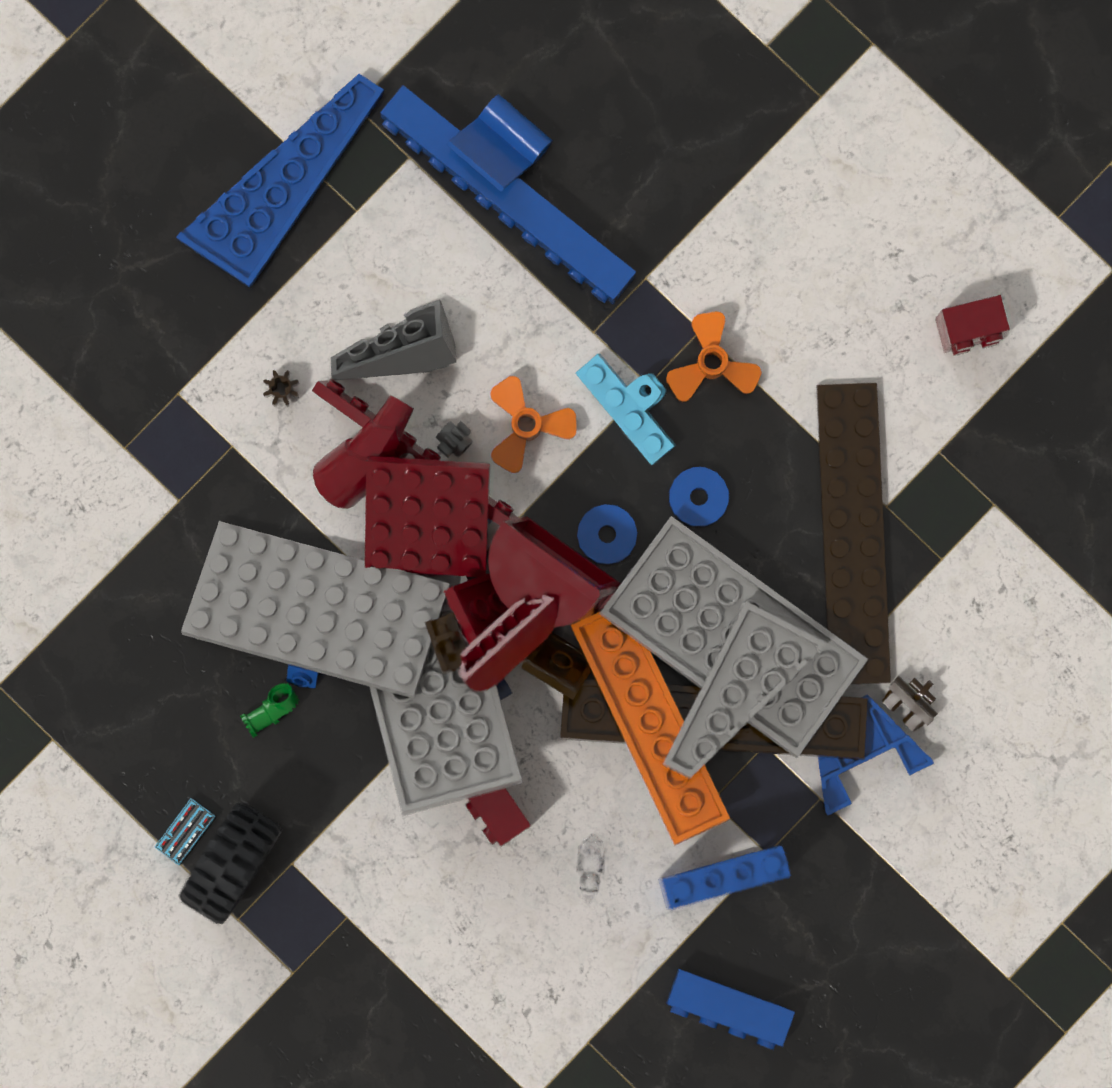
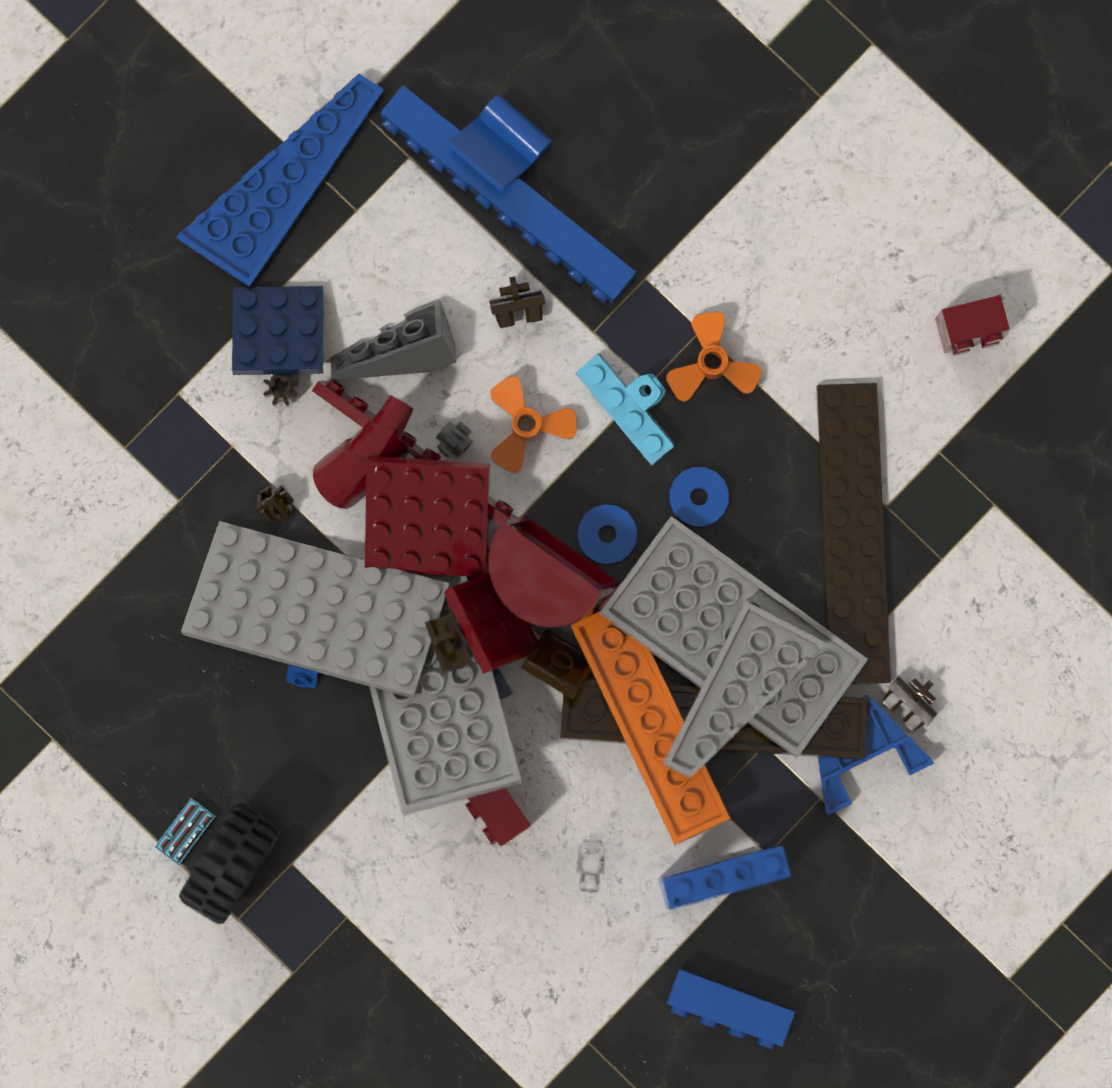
(270, 710): green connector -> none
(274, 504): none -> dark brown gear
(278, 330): none -> dark blue plate
(507, 642): dark red brick -> none
(530, 302): none -> dark brown hips

